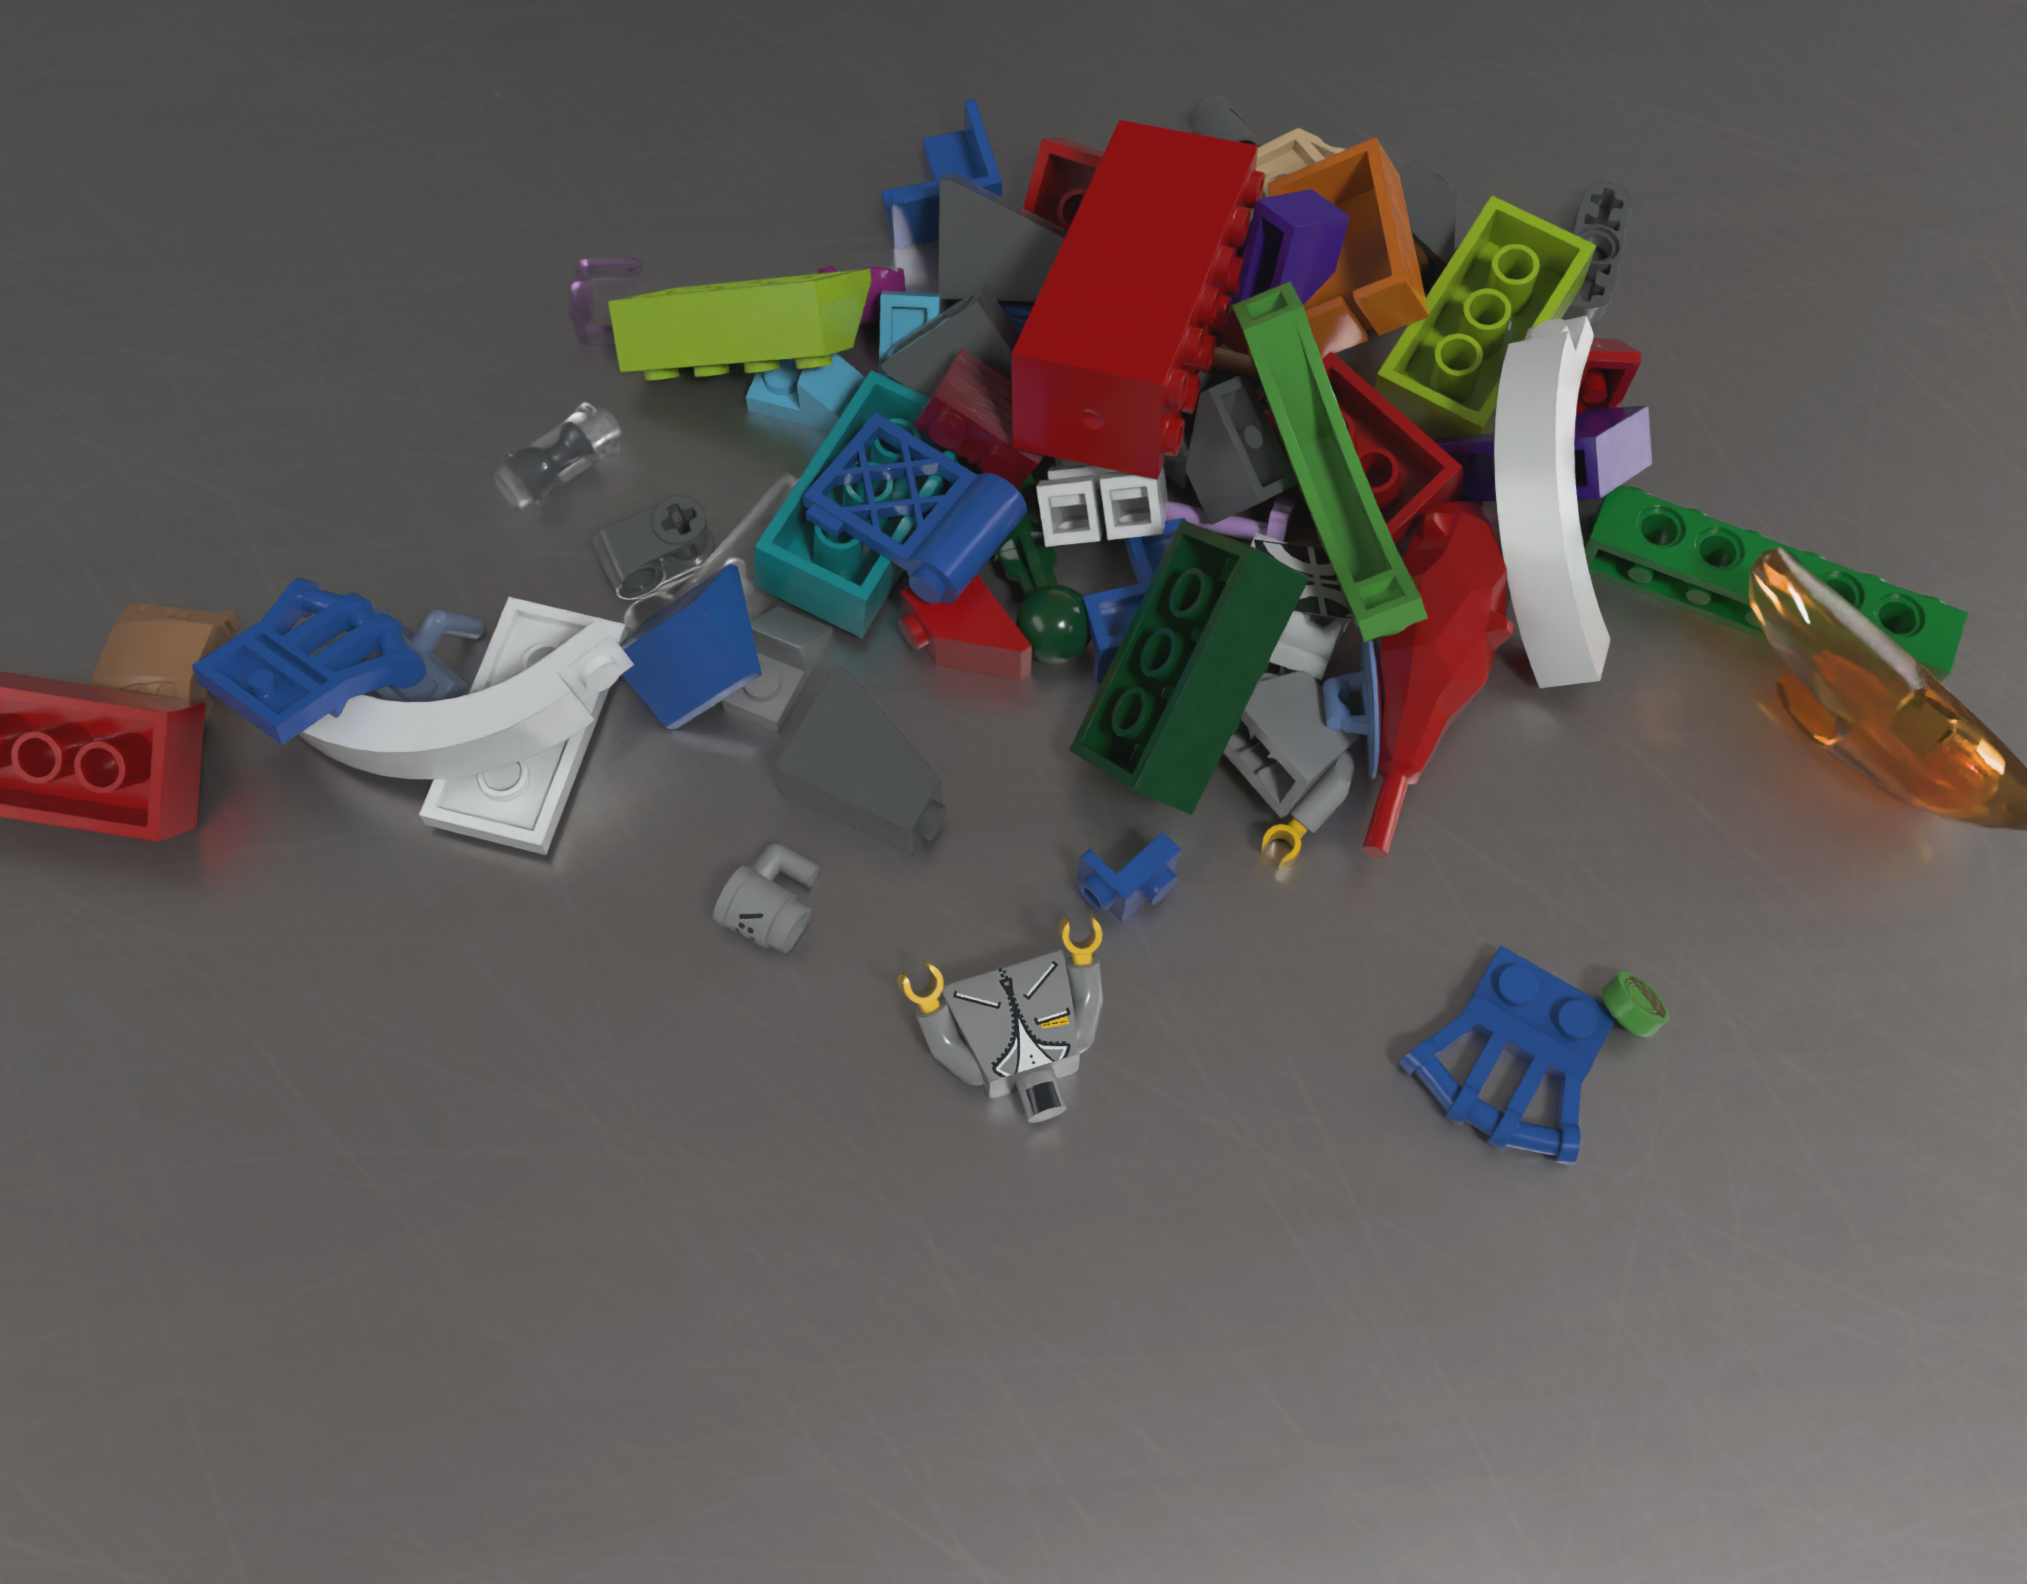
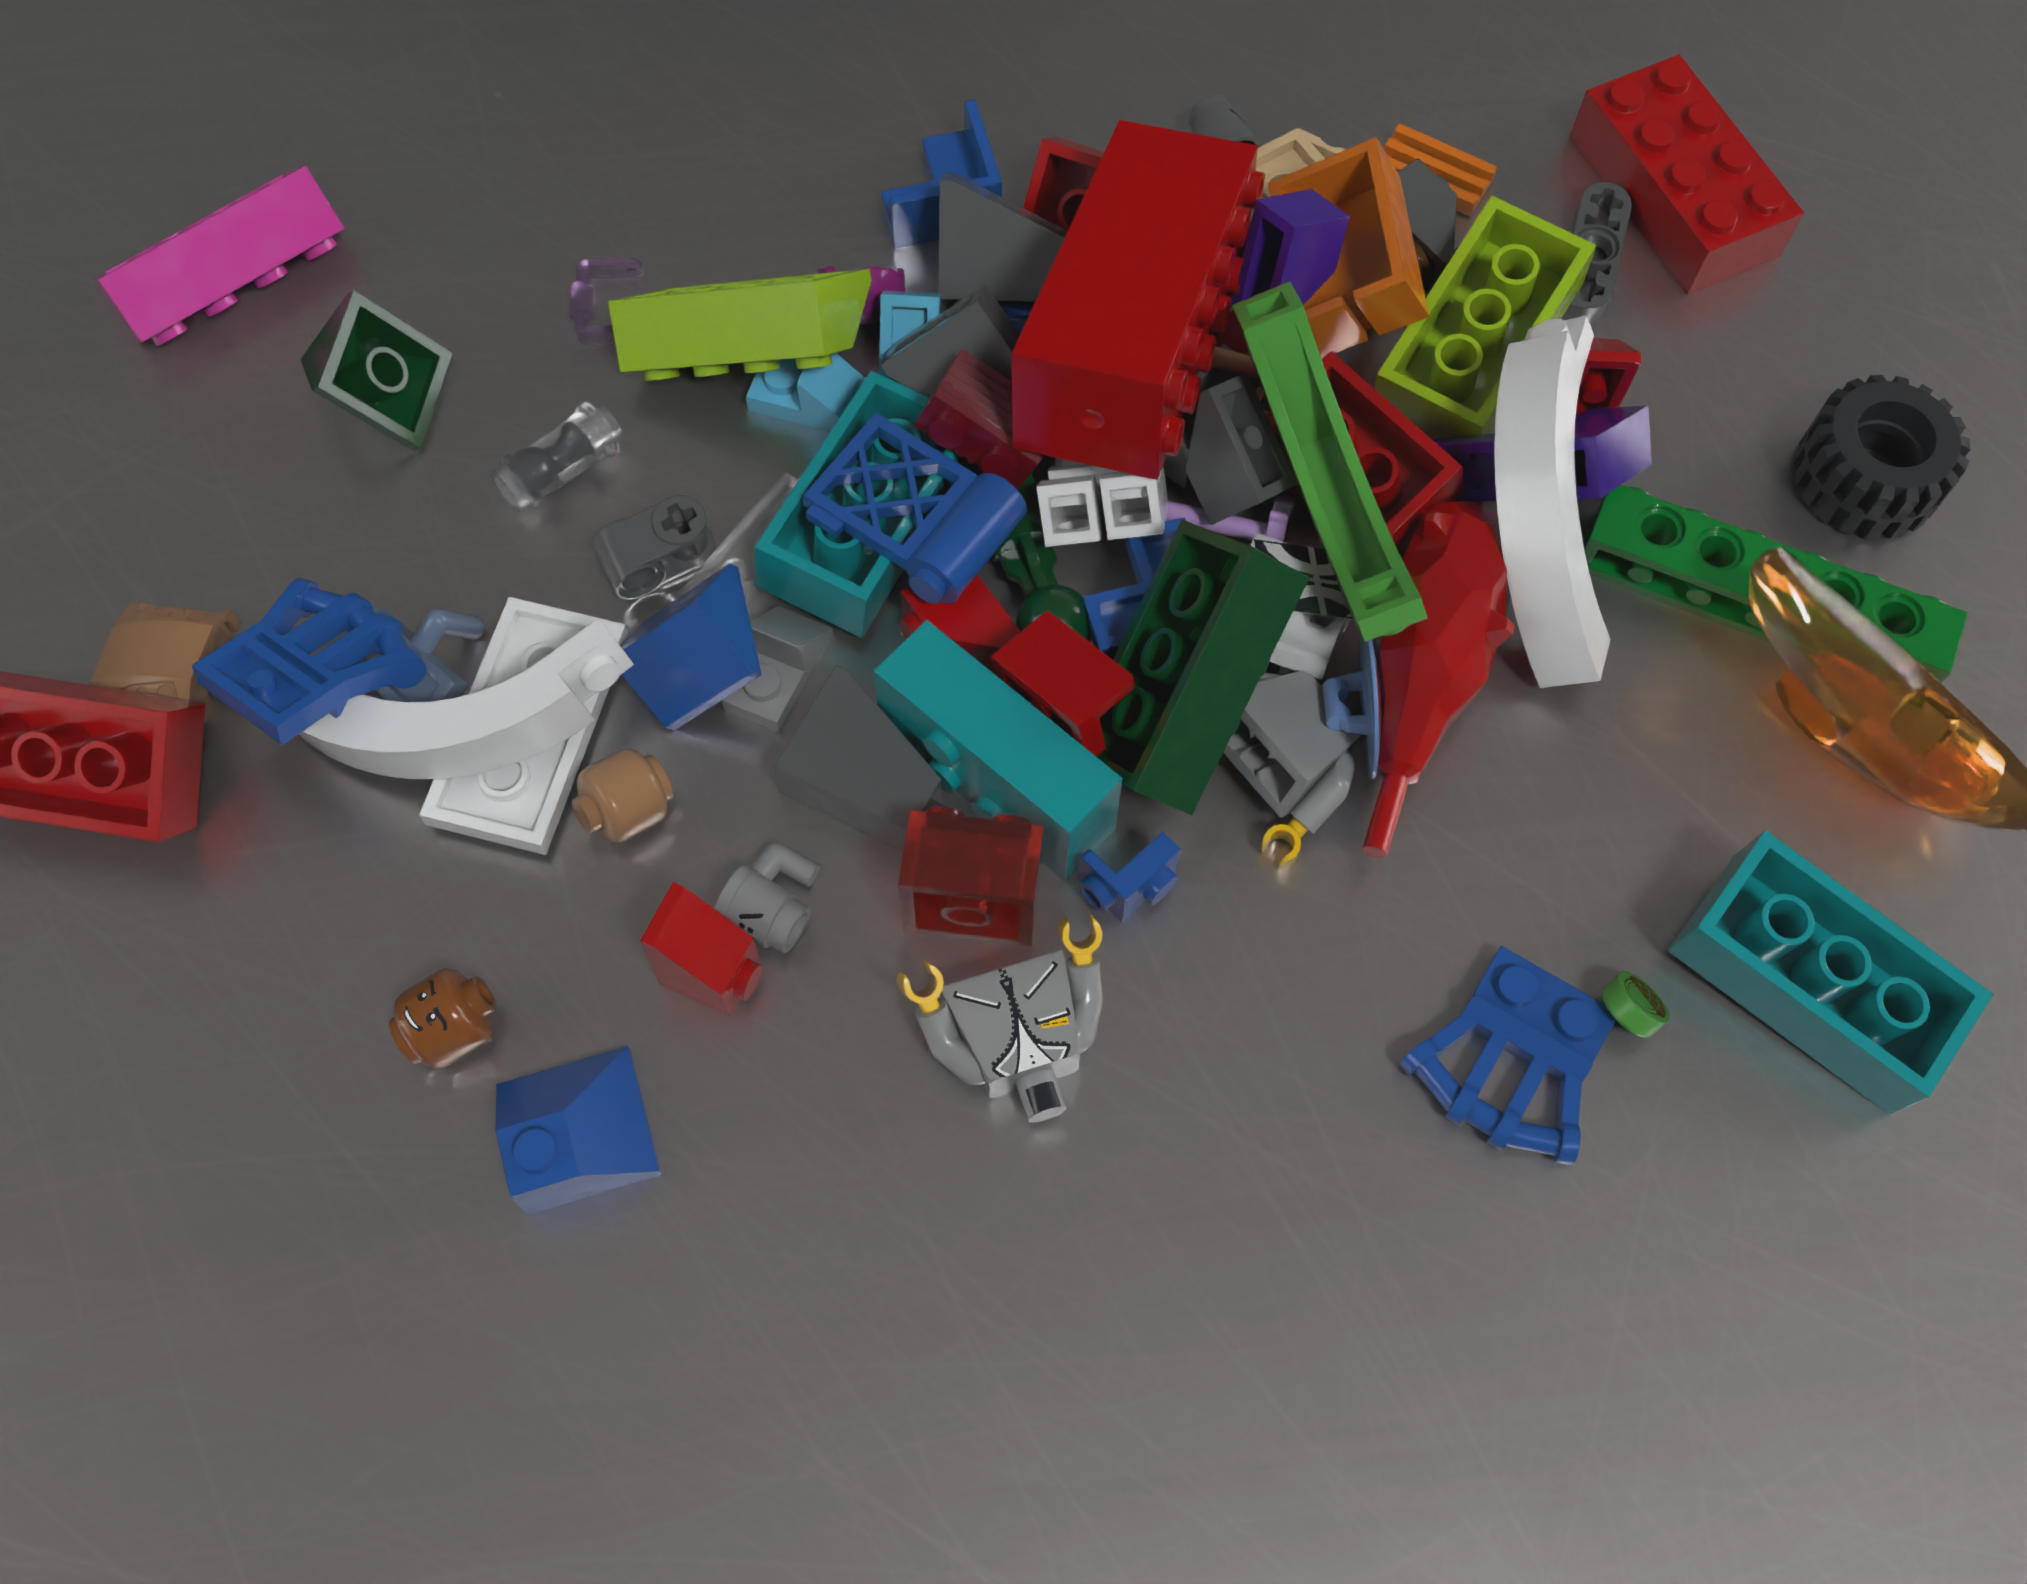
(220, 254): none -> dark pink slope
(377, 369): none -> dark green slope
(442, 1018): none -> dark orange head
(574, 1131): none -> blue slope
(622, 795): none -> medium nougat head
(701, 952): none -> red slope
(971, 876): none -> clear red brick
(997, 746): none -> teal brick
(1063, 677): none -> red panel
(1445, 161): none -> orange tile
(1689, 173): none -> red brick
(1831, 974): none -> teal brick
(1905, 428): none -> black tyre

